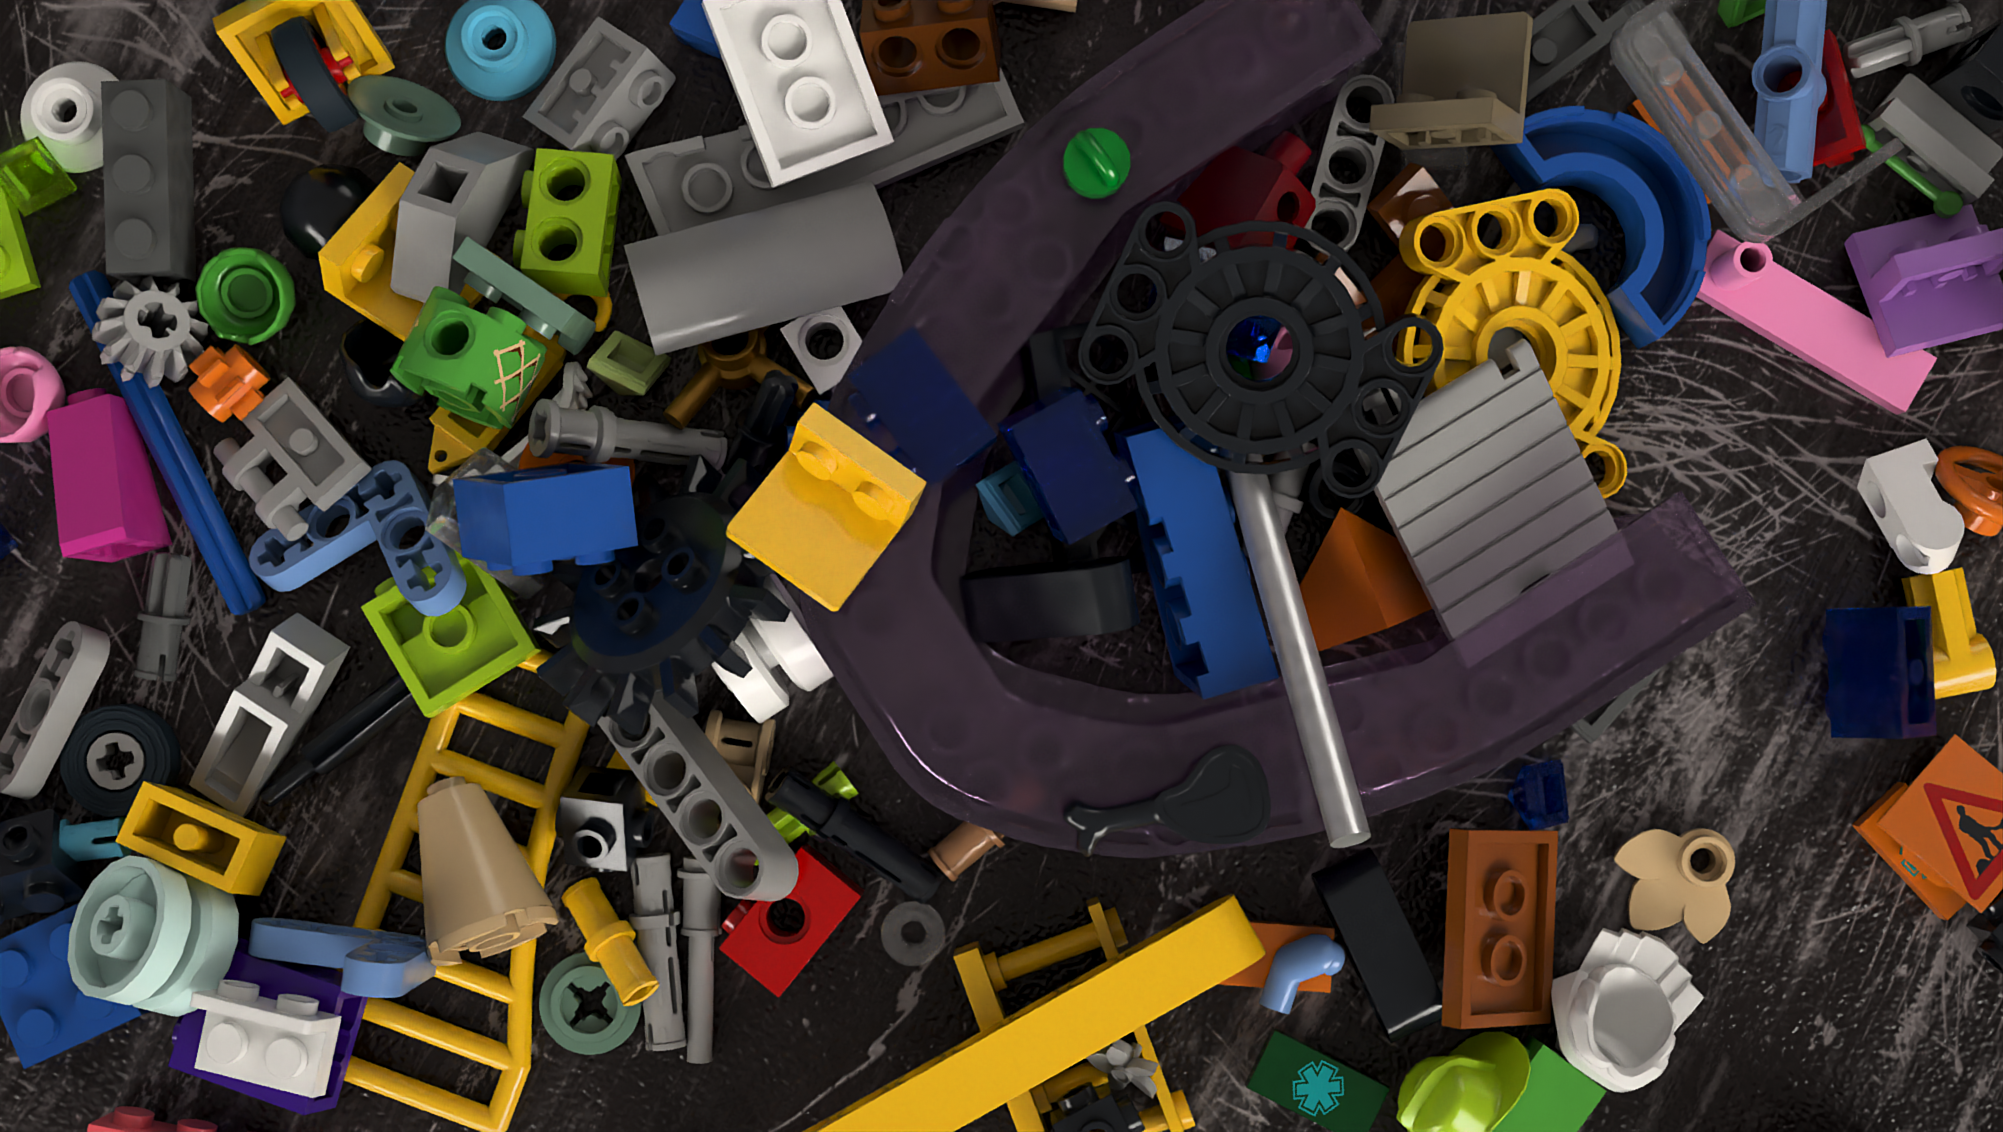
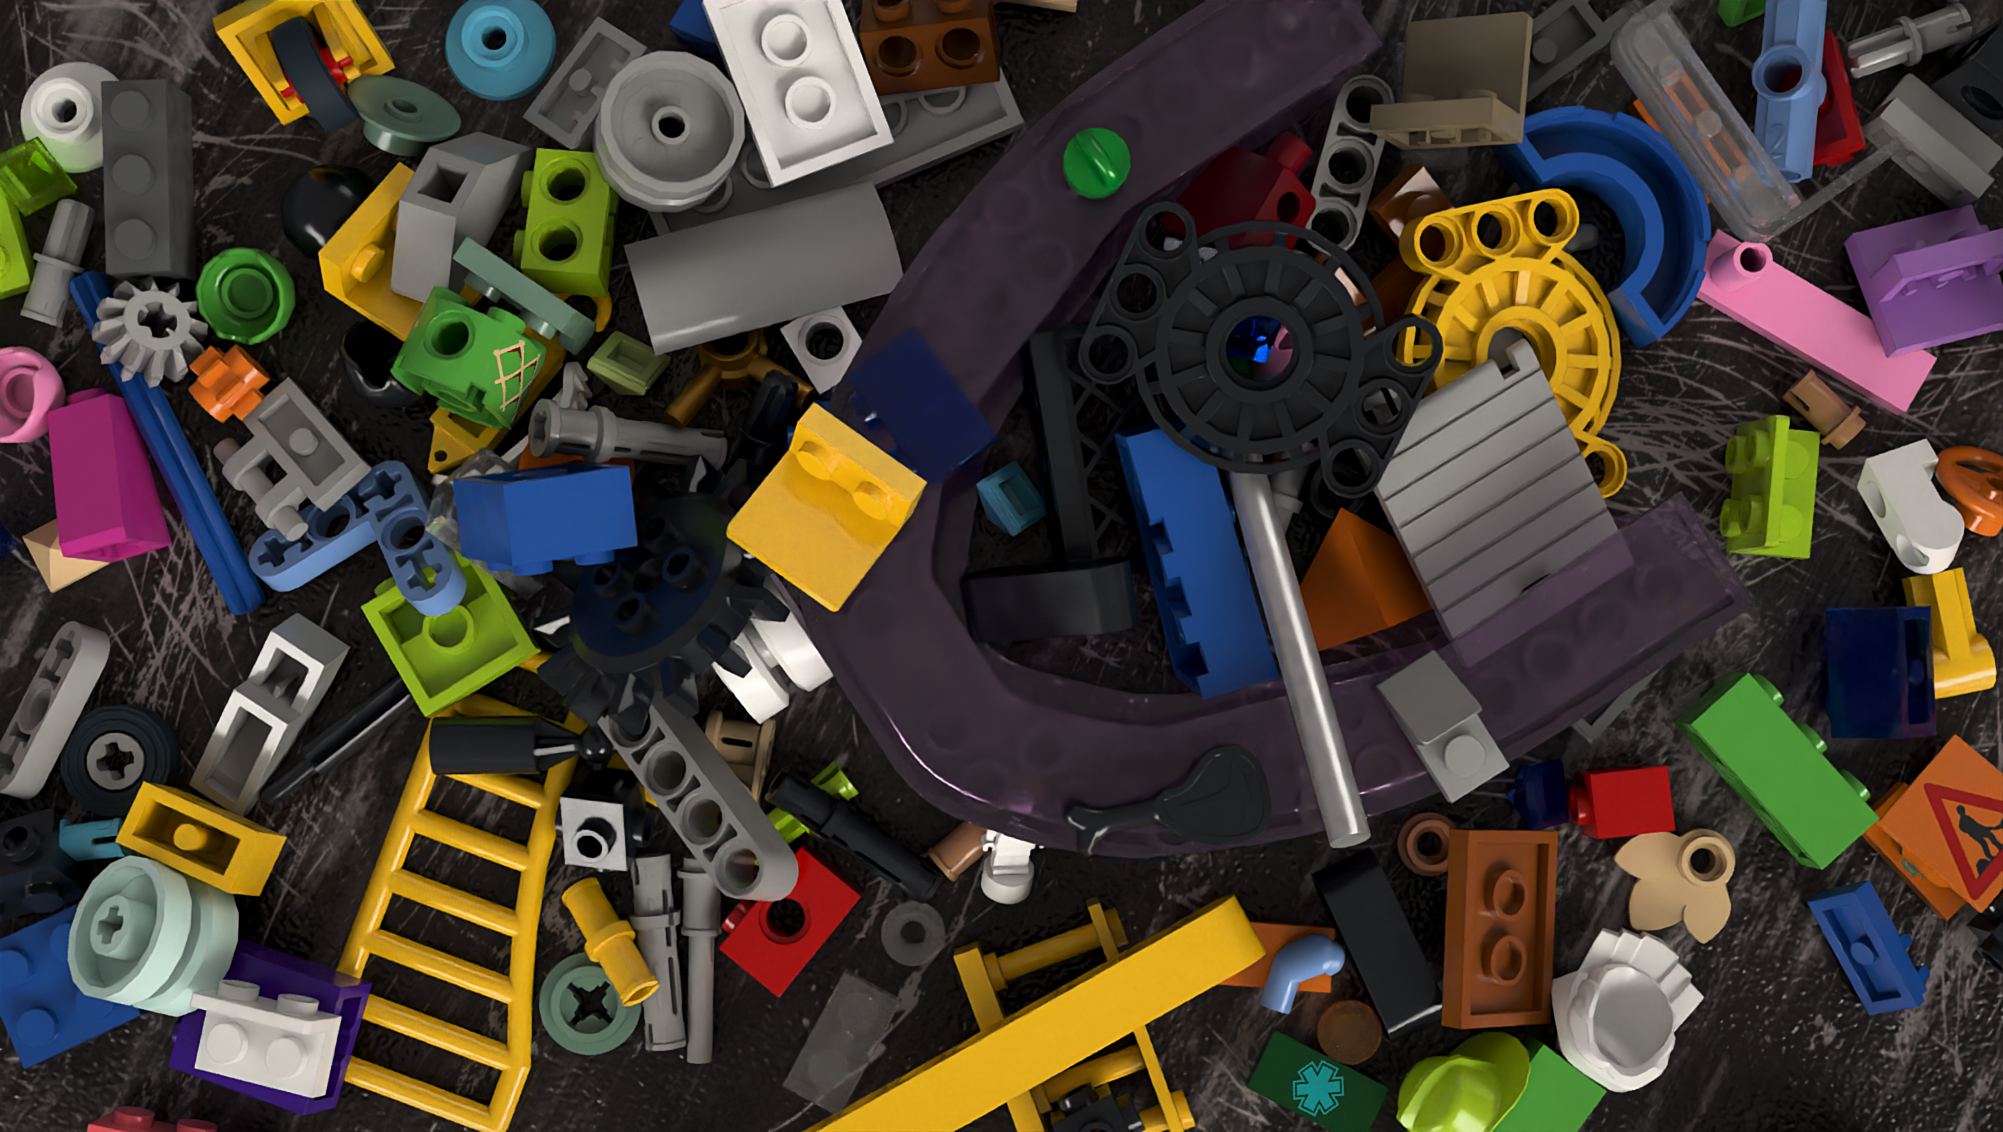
(55, 568): none -> tan slope
(59, 262): none -> light grey axle
(163, 617): dark grey axle -> none
(371, 960): medium blue beam -> none
(474, 877): tan cone -> none
(510, 745): none -> black wheel
(667, 96): none -> light grey wheel
(842, 1042): none -> clear plate
(1008, 869): none -> white piece
(1070, 463): clear blue brick -> none
(1123, 1065): light grey plant -> none
(1349, 1031): none -> clear orange plate
(1407, 843): none -> nougat plate
(1443, 725): none -> light grey slope
(1622, 801): none -> red brick
(1771, 489): none -> lime bracket
(1778, 768): none -> bright green brick
(1824, 410): none -> medium nougat pin
(1870, 947): none -> blue plate
(1945, 203): bright green hinge -> none

